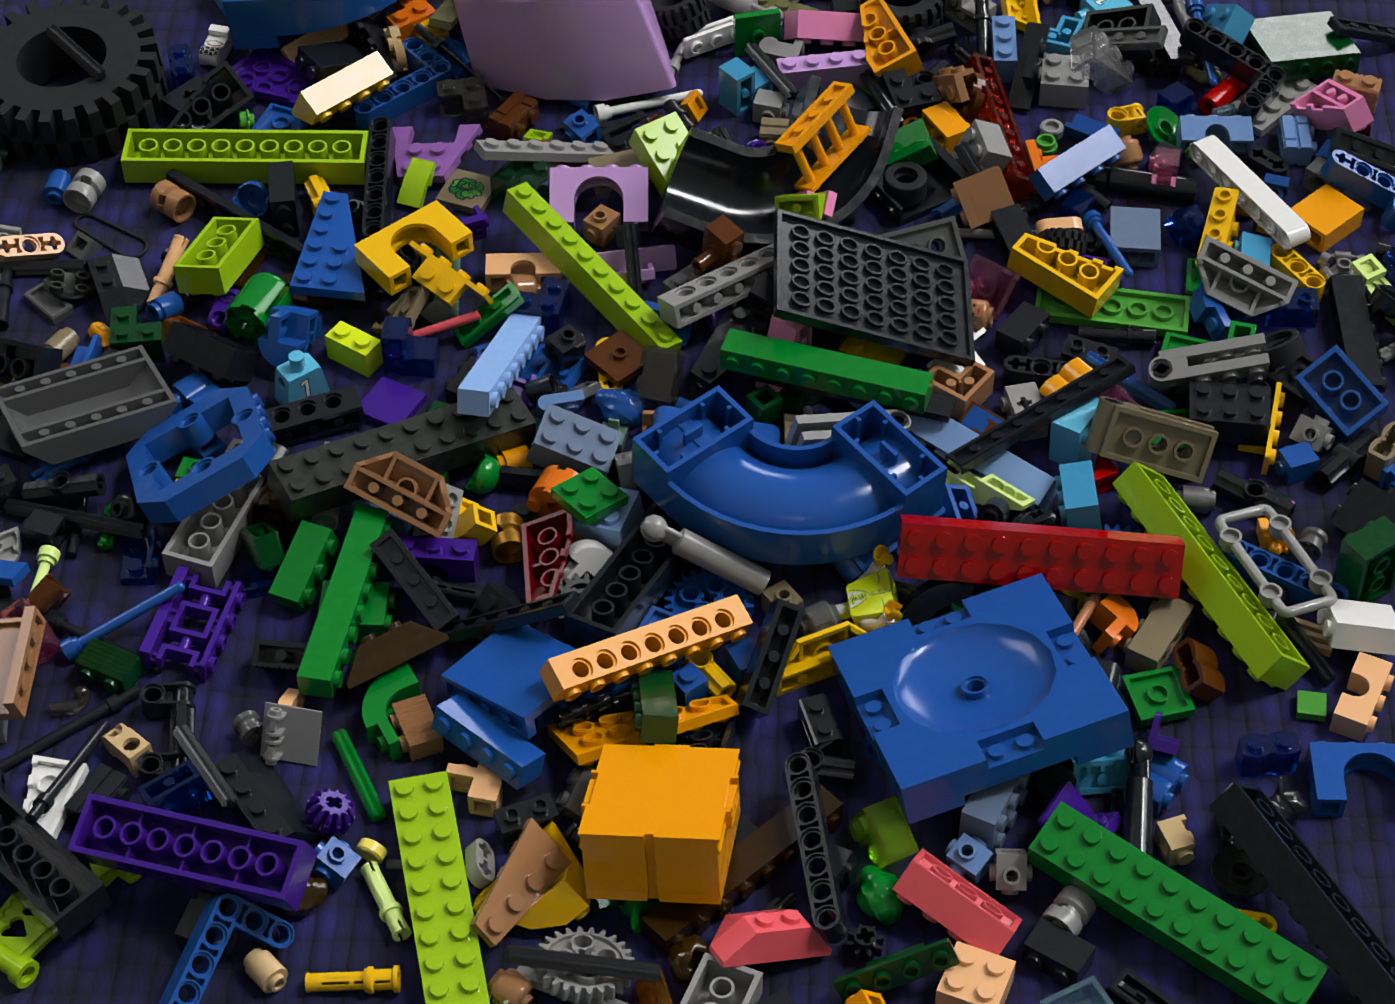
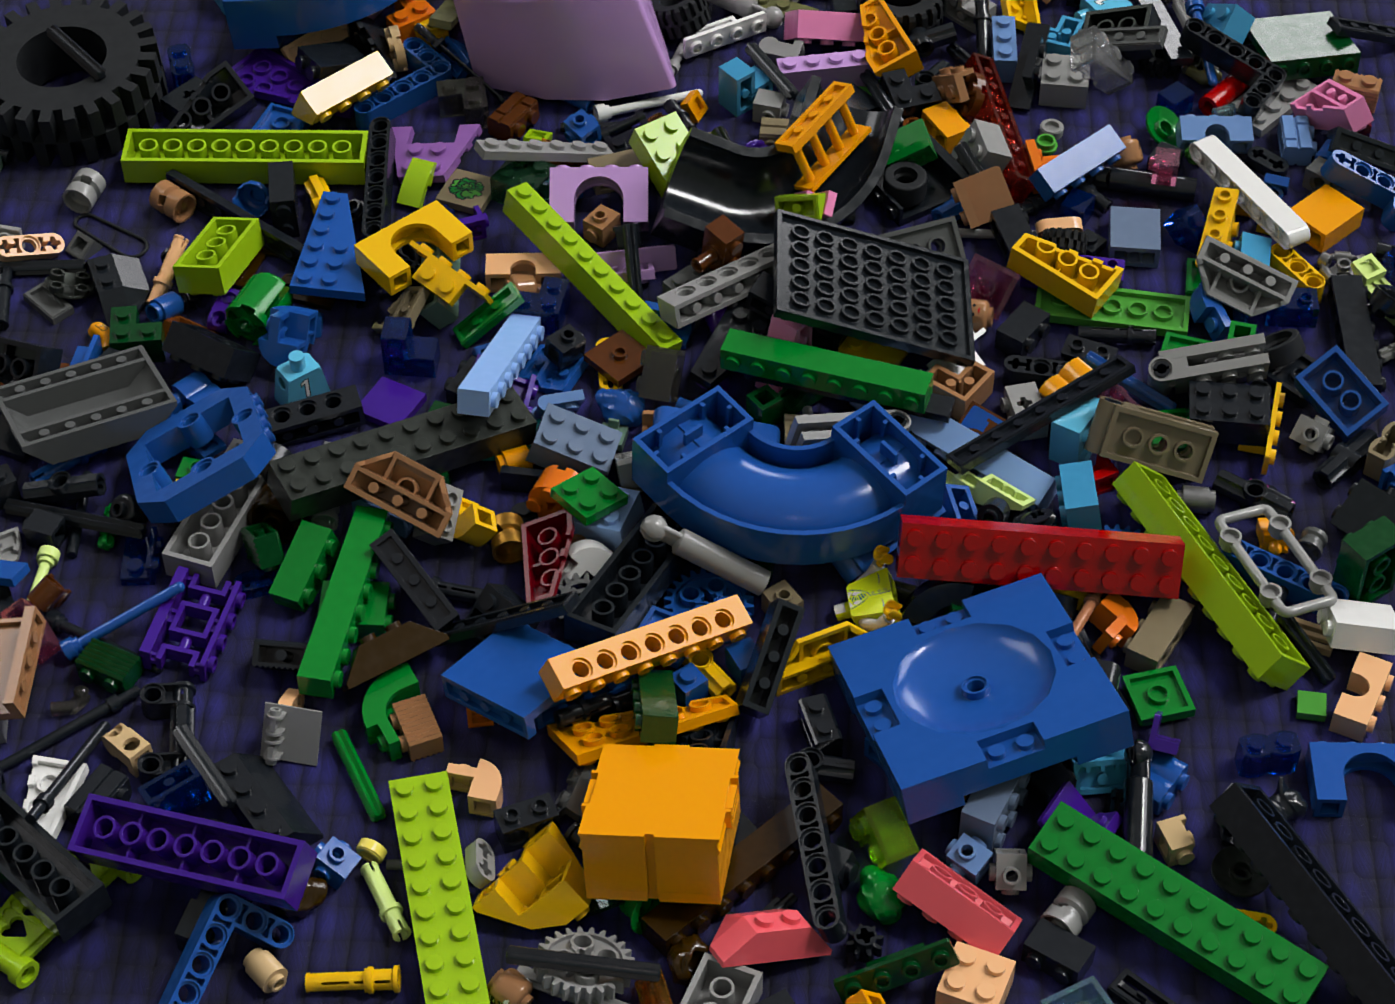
(55, 186): blue brick -> none
(64, 339): dark tan brick -> none
(216, 46): white leg -> none
(245, 119): bright green plate -> none
(248, 727): dark grey wheel -> none
(330, 812): dark purple gear -> none
(354, 348): neon yellow brick -> none
(448, 324): coral bar -> none
(454, 555): dark purple arch -> none
(485, 476): green hair -> none
(488, 741): blue brick -> none
(522, 880): medium nougat wing -> none
(543, 386): black piece -> none
(589, 388): flat silver tile -> none
(754, 27): green plate -> none
(819, 617): dark grey head -> none
(1083, 127): blue panel -> none
(1094, 222): blue piece -> none
(1127, 118): yellow piece -> none
(1198, 670): reddish brown brick -> none
(1296, 463): blue brick -> none

